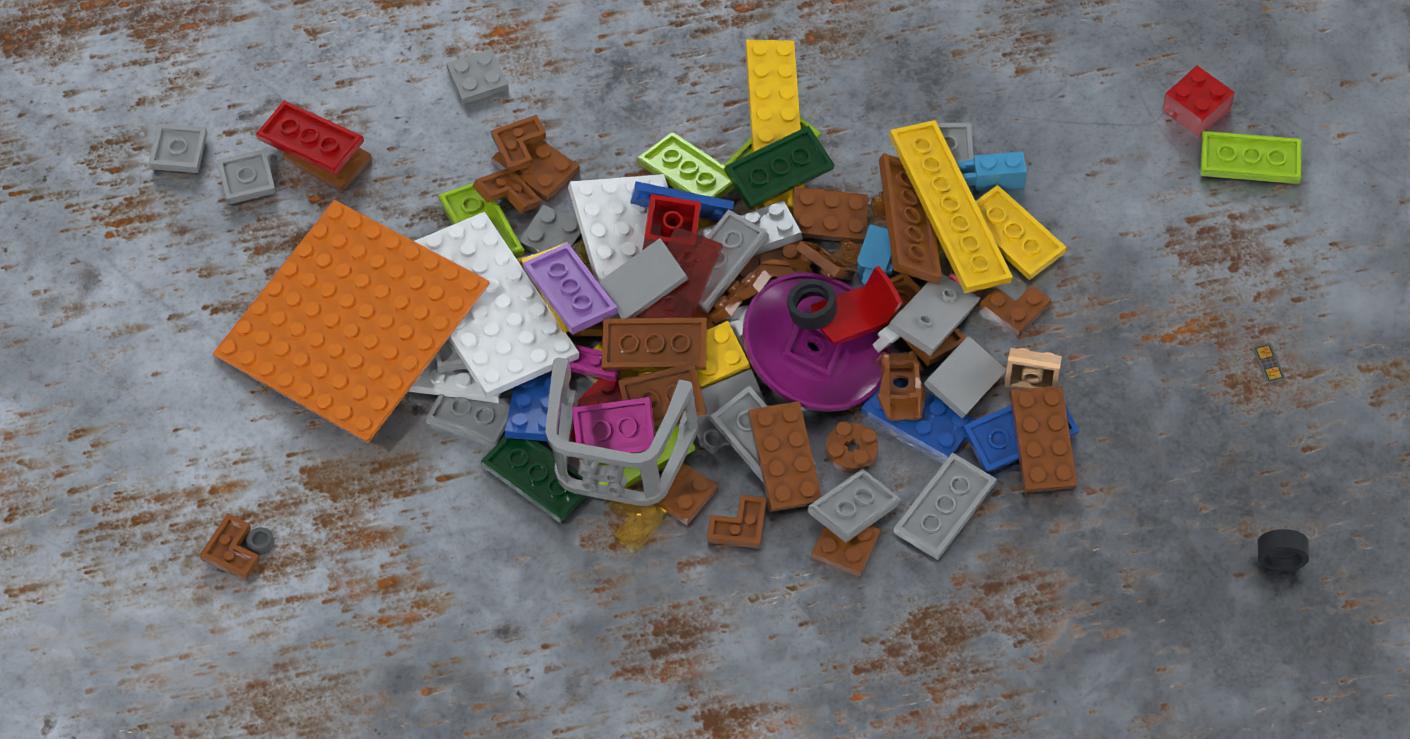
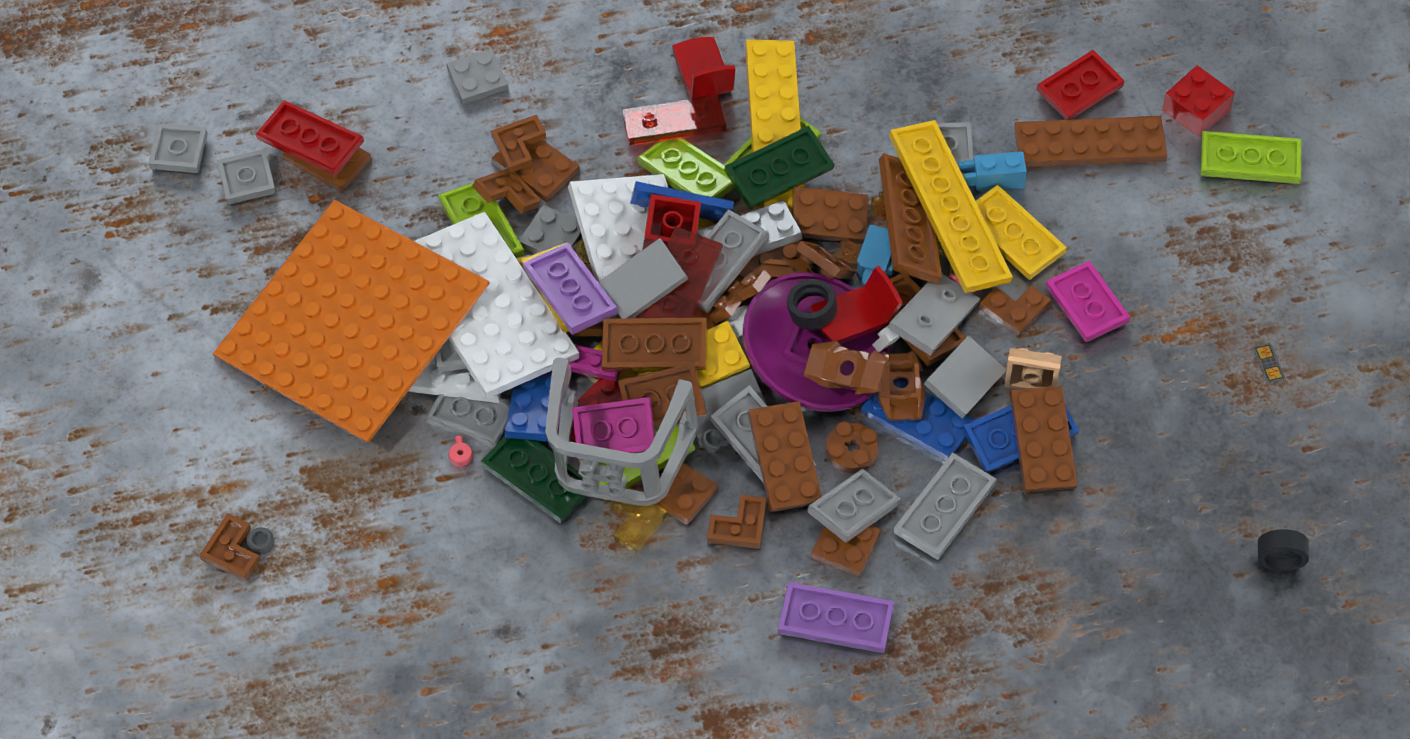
(460, 453): none -> coral piece
(674, 120): none -> clear red plate
(703, 68): none -> red piece
(826, 362): none -> dark orange piece
(836, 617): none -> medium lavender plate
(1080, 85): none -> red plate
(1087, 301): none -> dark pink plate
(1091, 141): none -> dark orange plate

